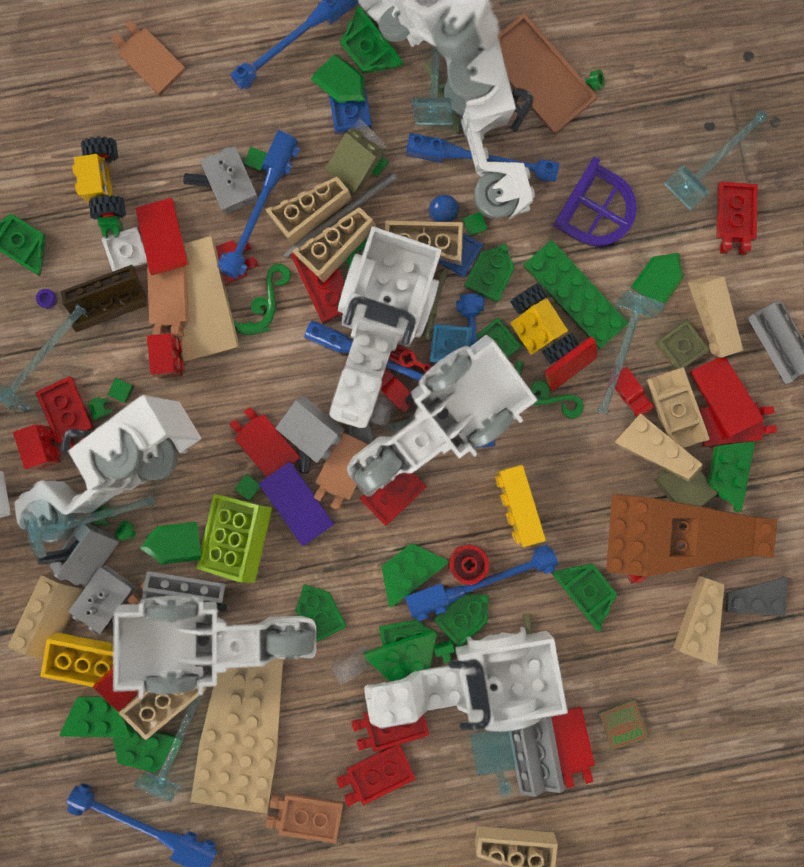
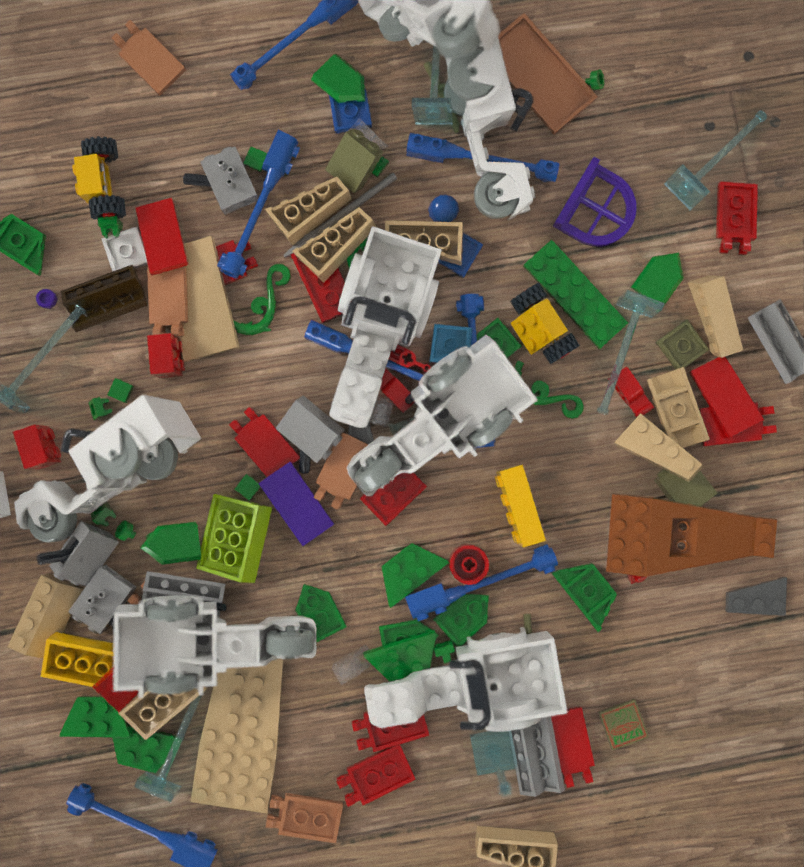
(36, 532): clear light blue tile -> none
(64, 408): red tile -> none
(368, 46): green wing -> none
(429, 325): olive sword -> none
(474, 224): green tile -> none
(491, 273): green tile -> none
(571, 364): red tile -> none
(702, 622): tan wedge -> none
(731, 471): green wing -> none

